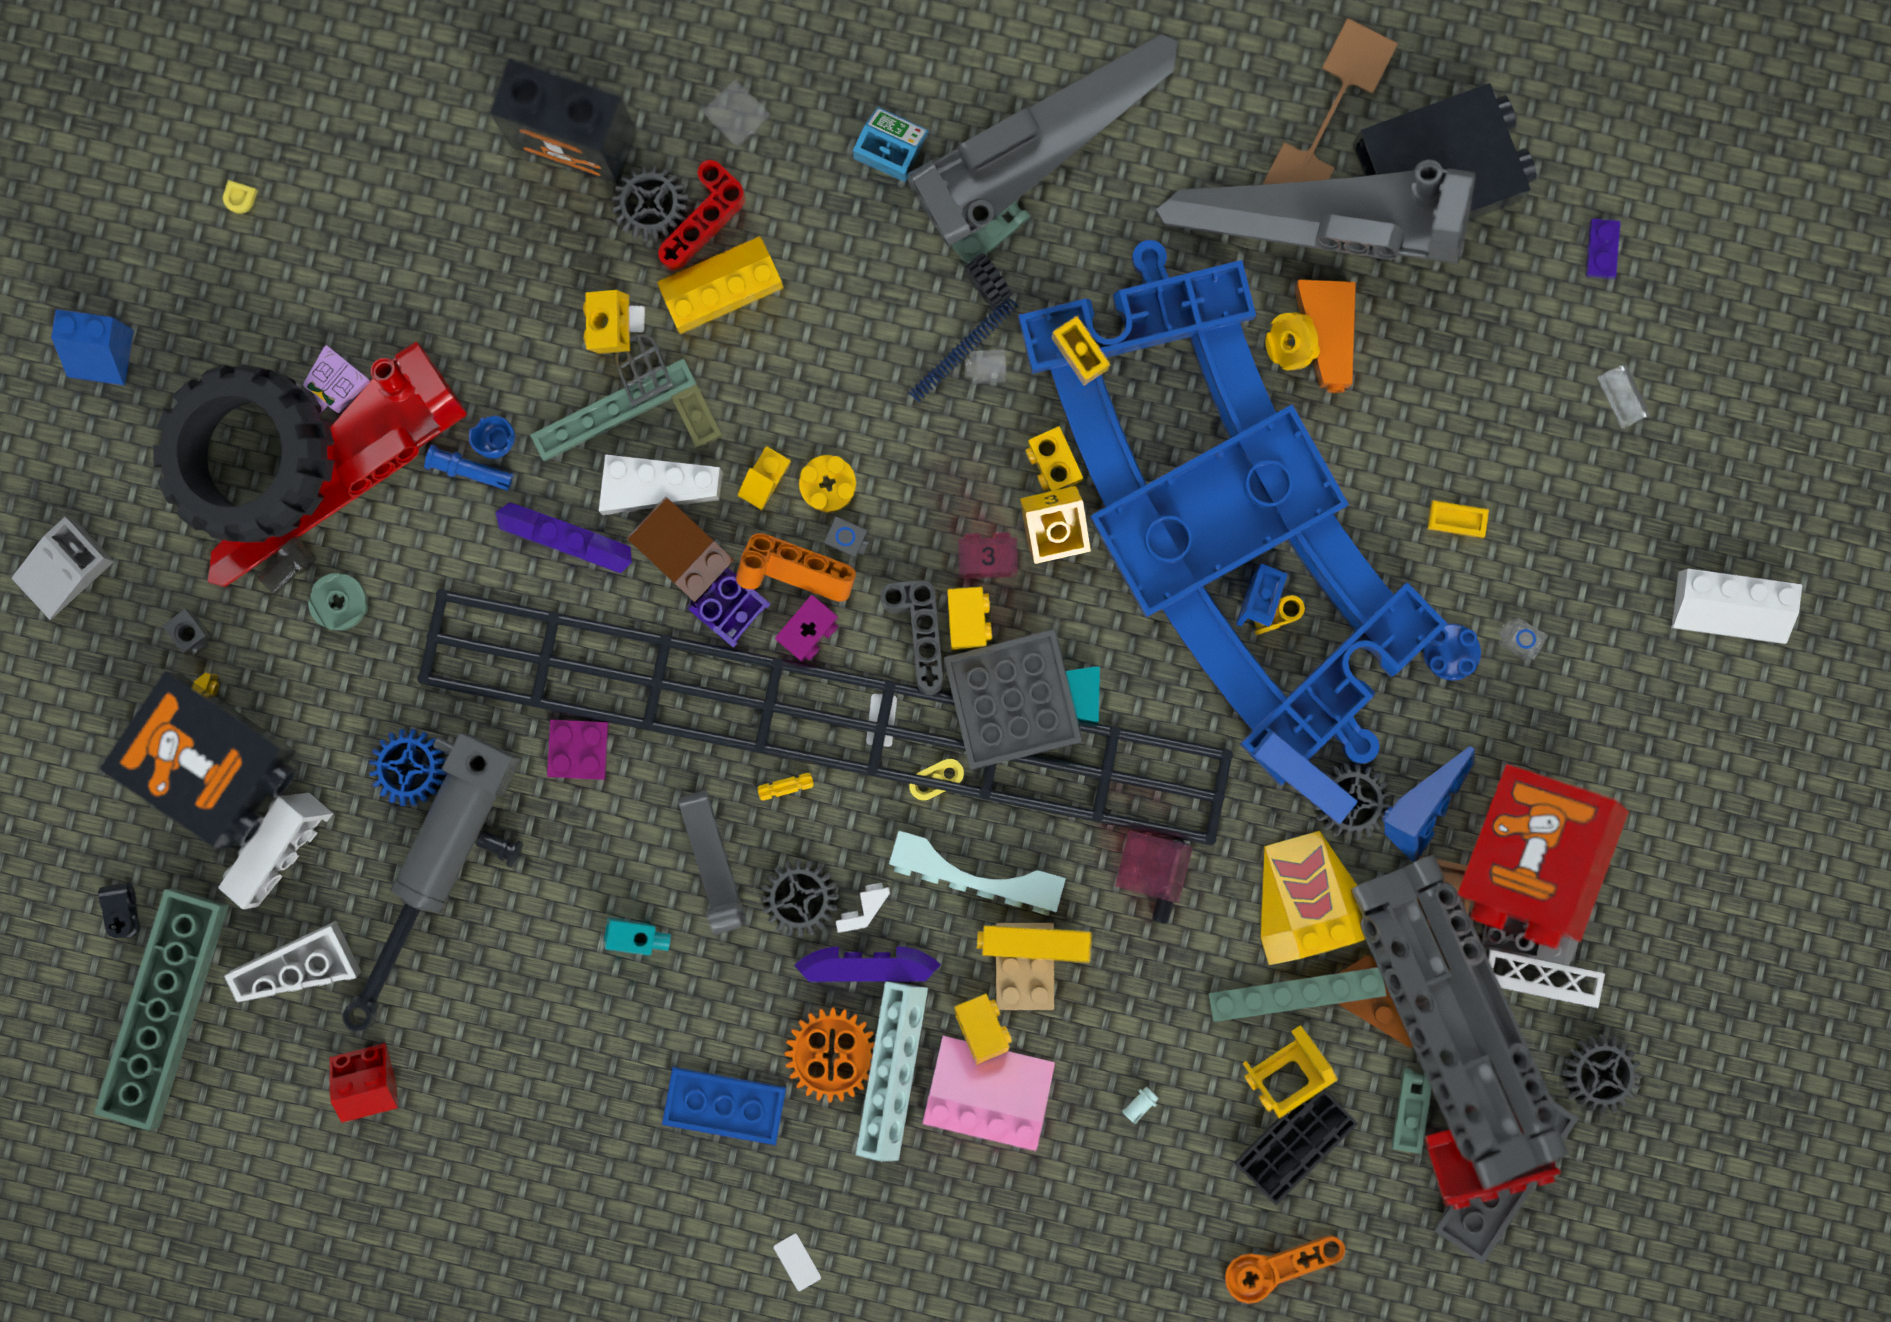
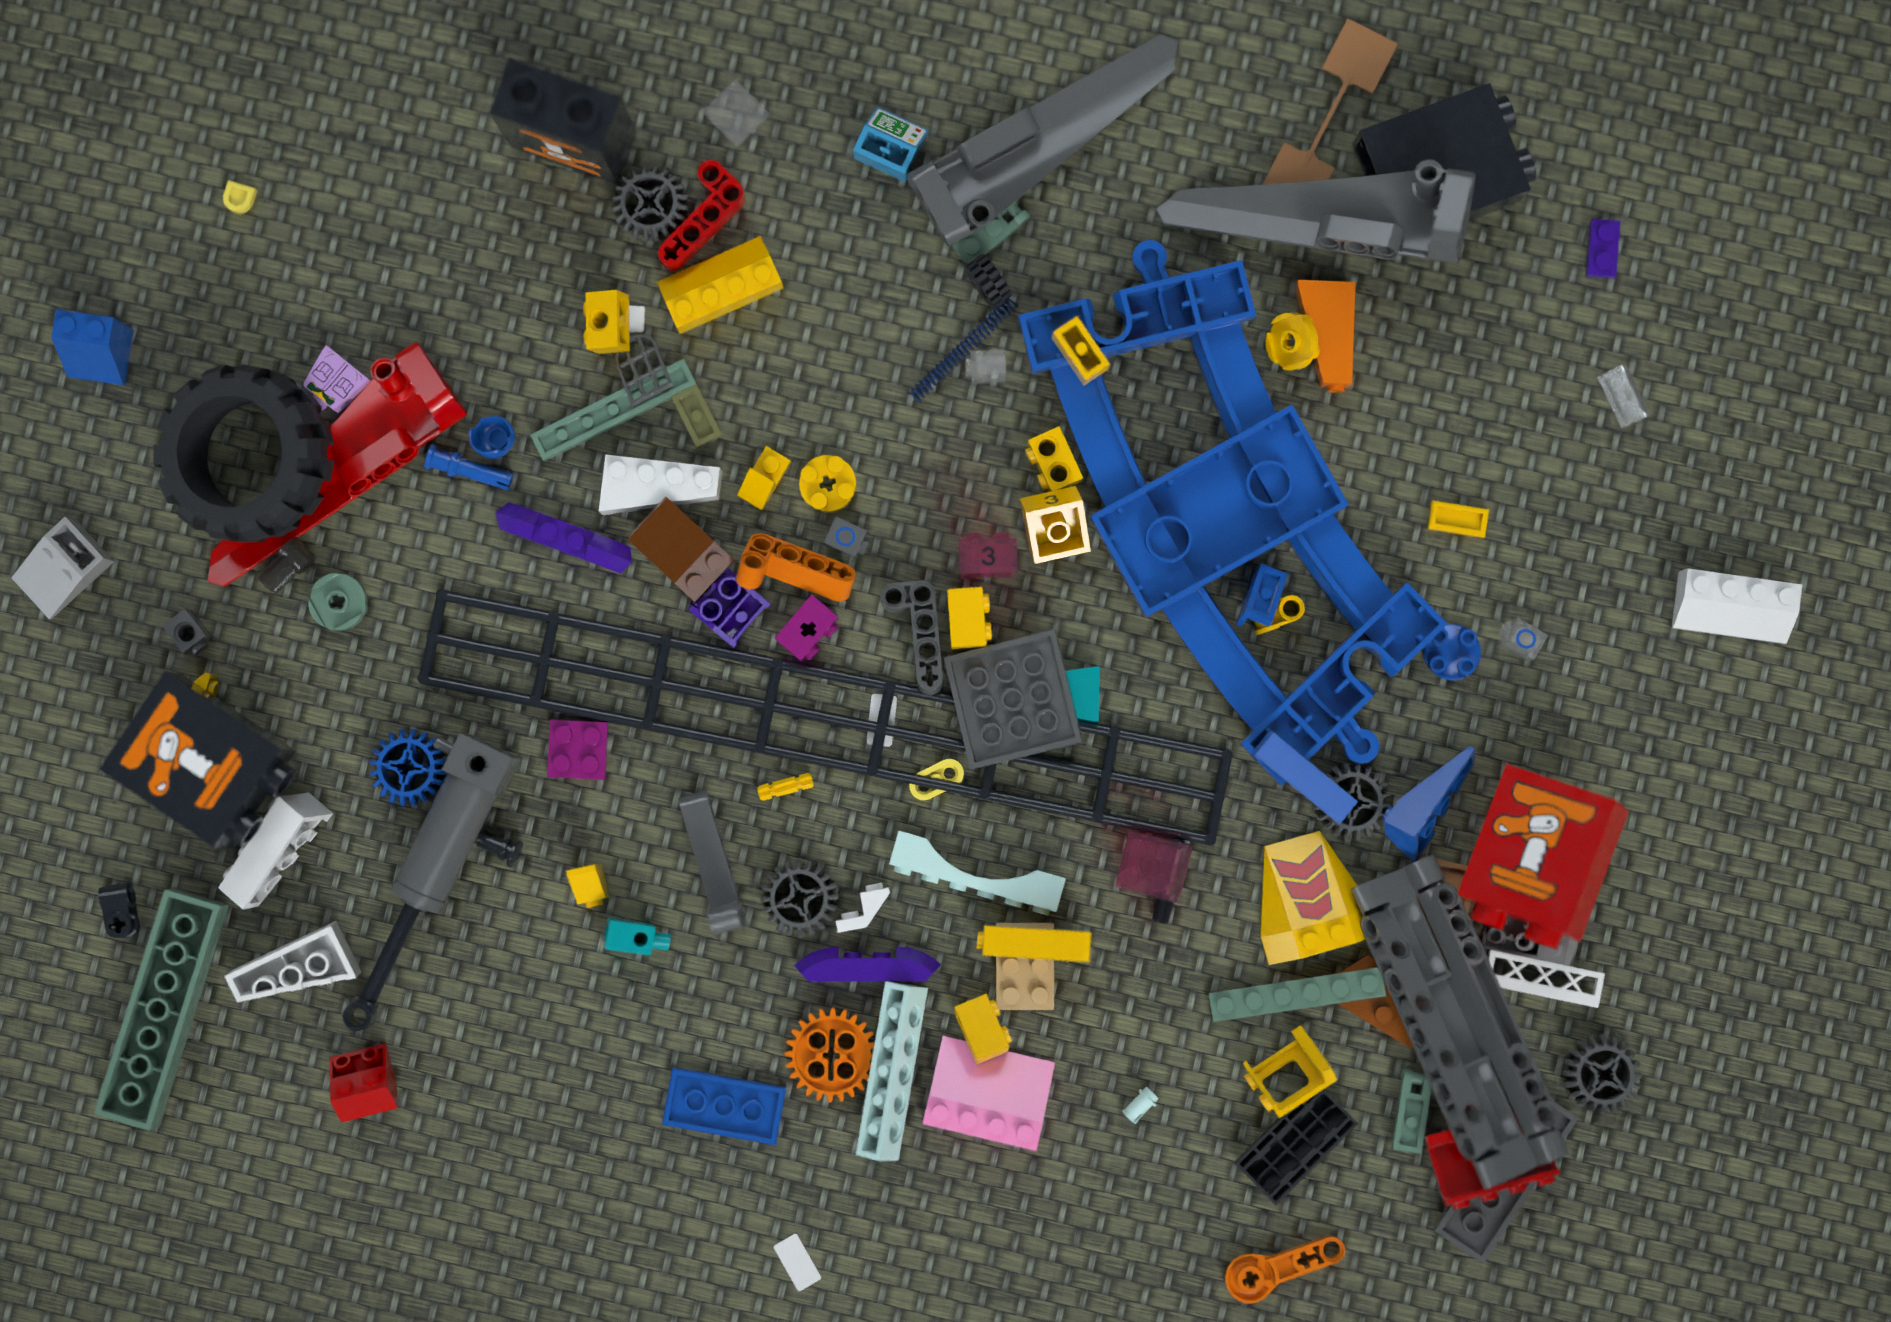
(588, 885): none -> yellow slope

